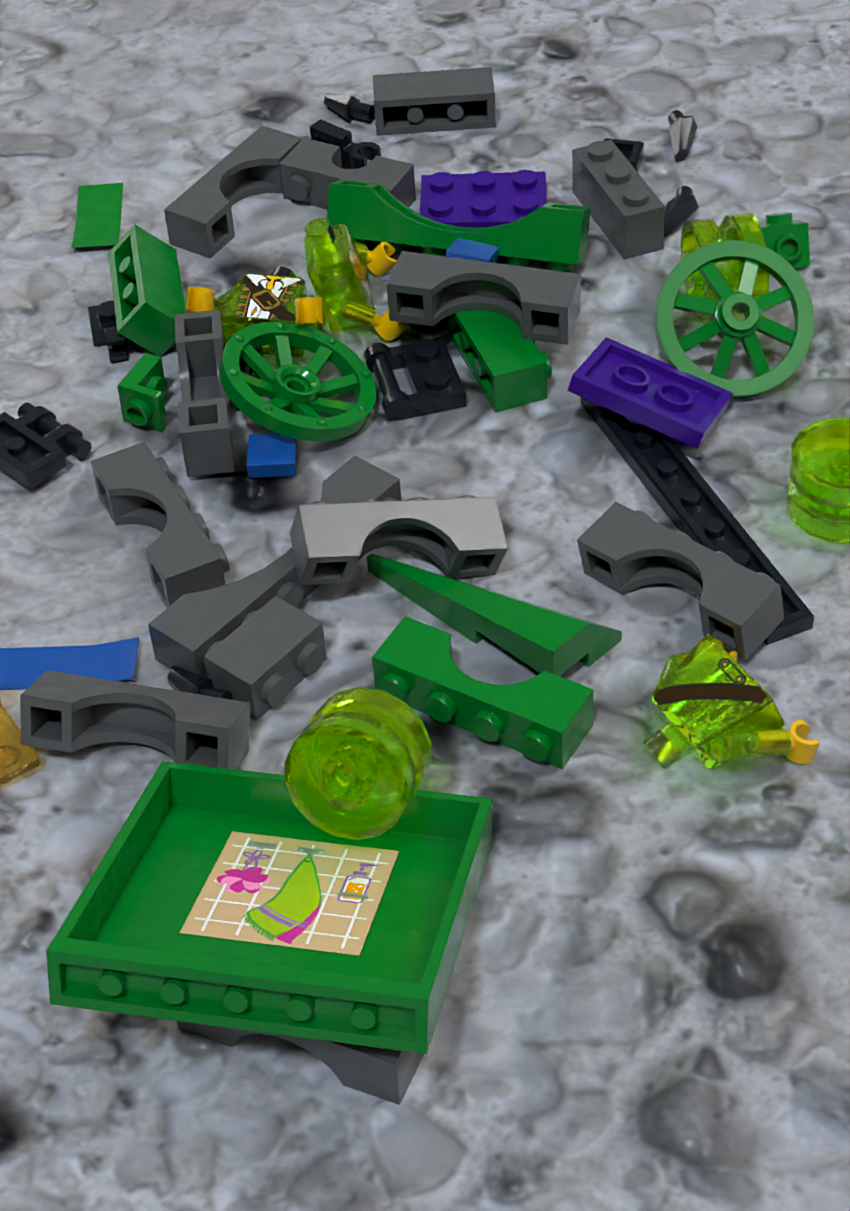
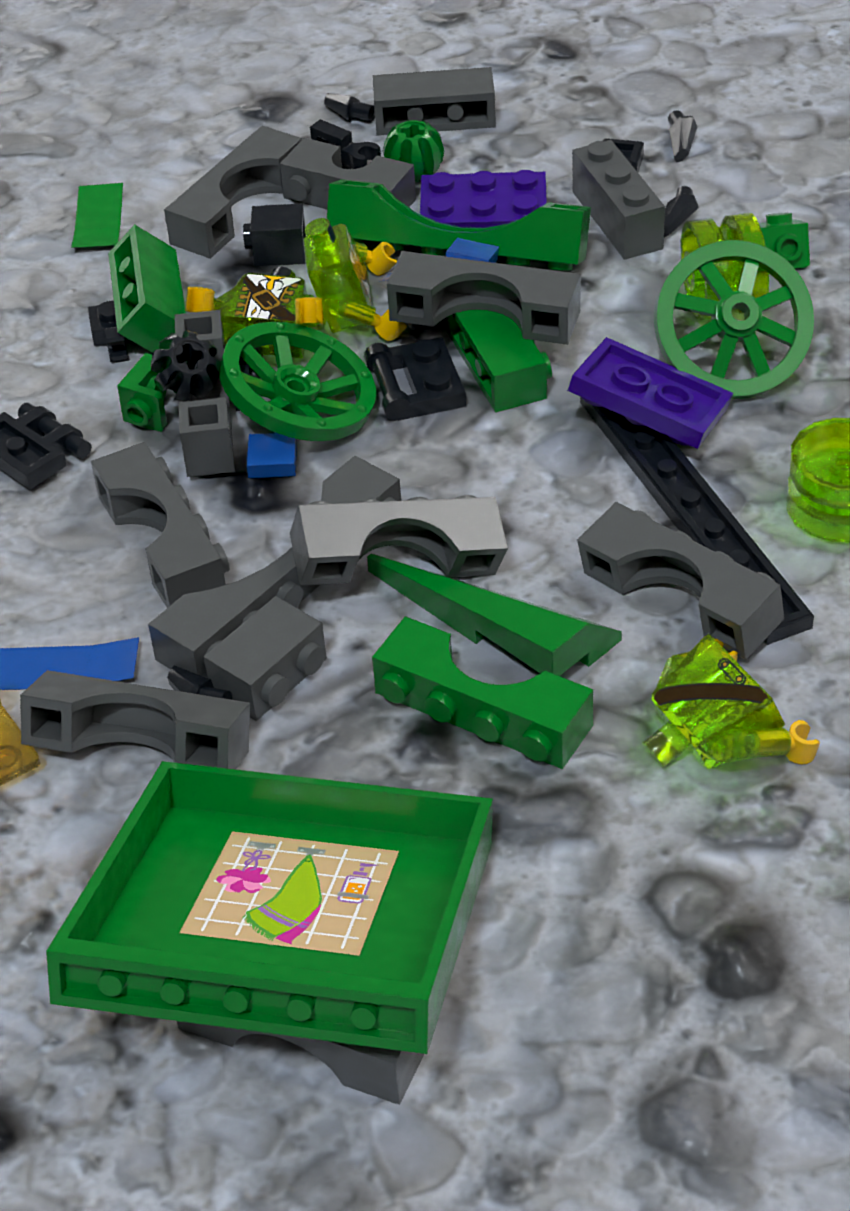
(190, 355): none -> black piece
(276, 234): none -> black brick
(358, 763): clear neon green wheel -> none
(415, 144): none -> green piece

